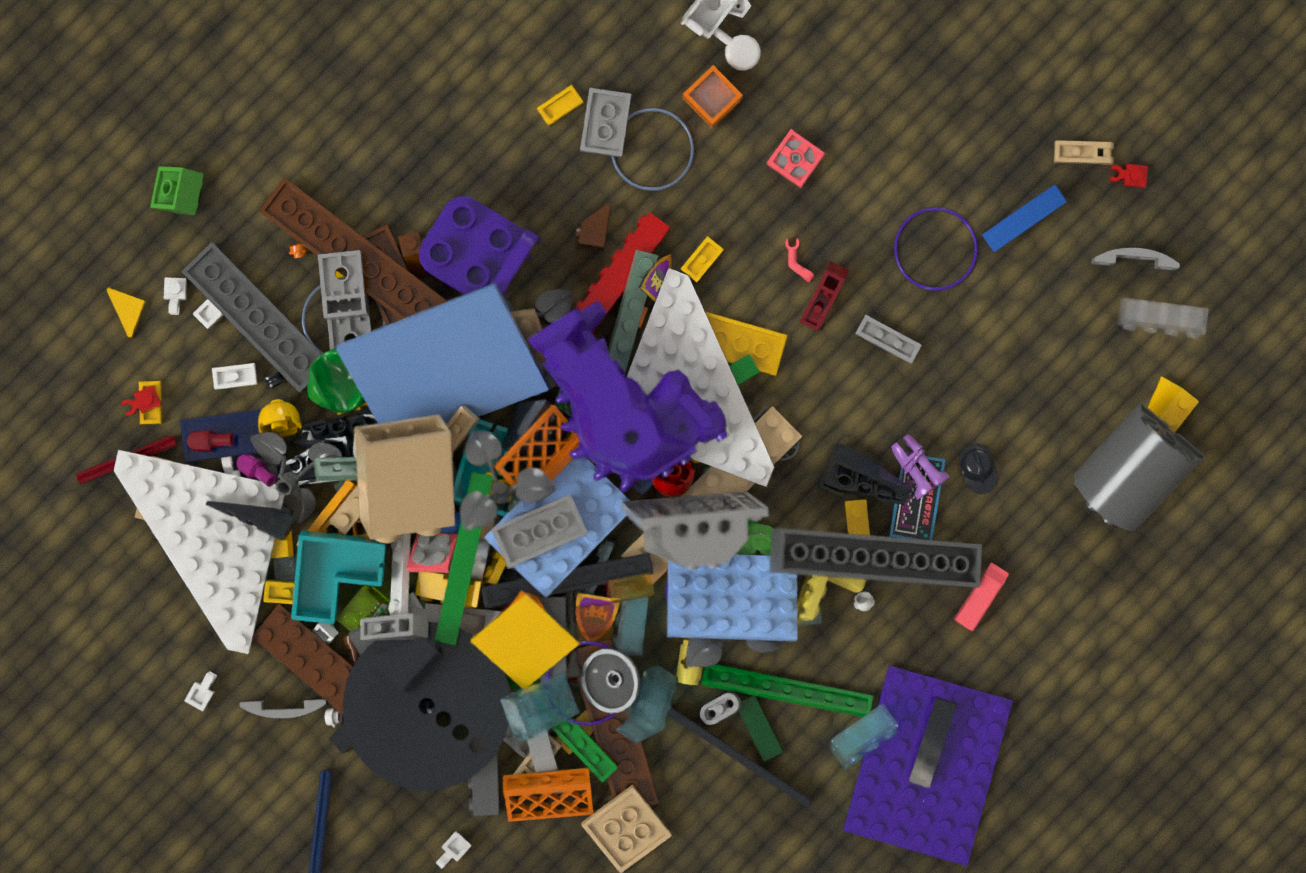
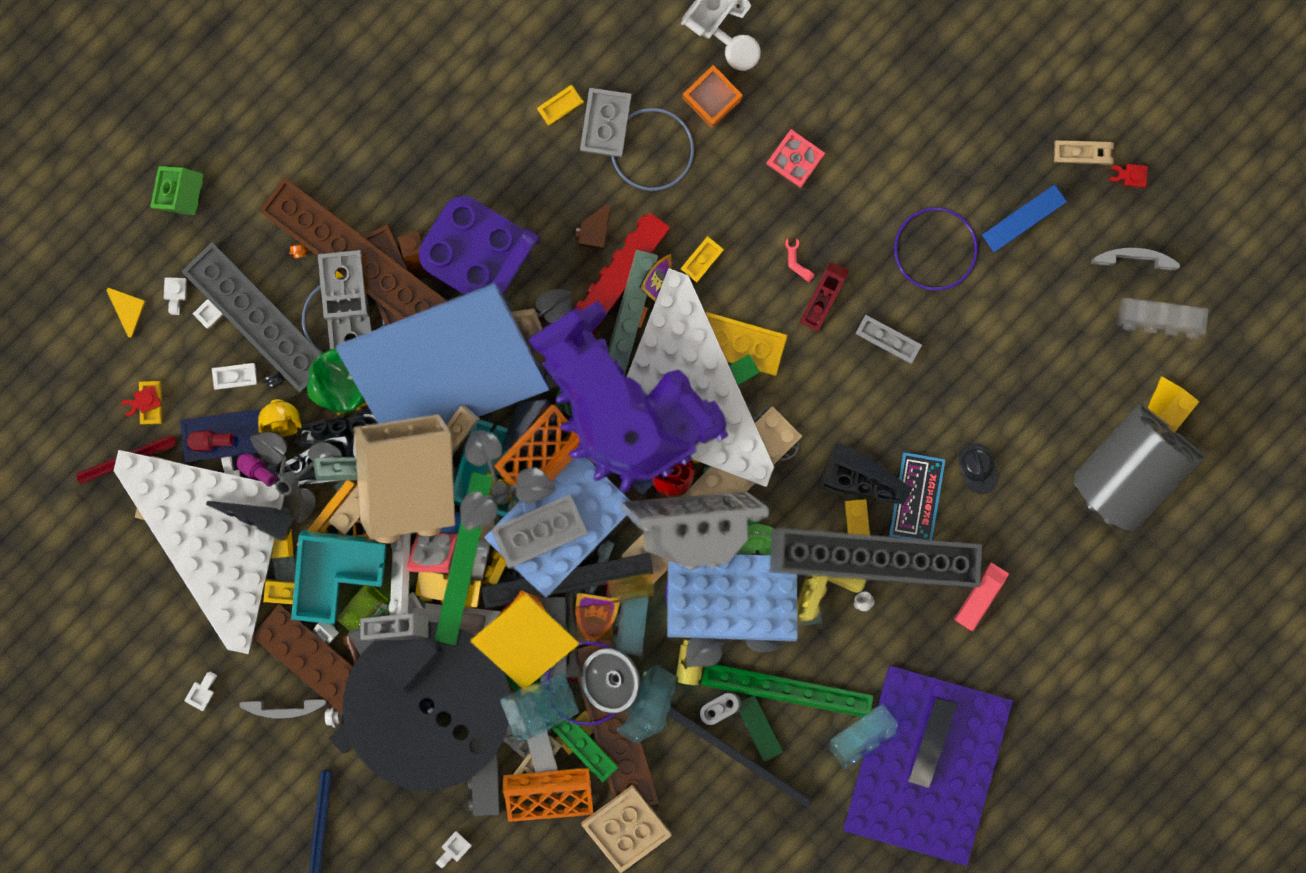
(908, 463): medium lavender piece -> none

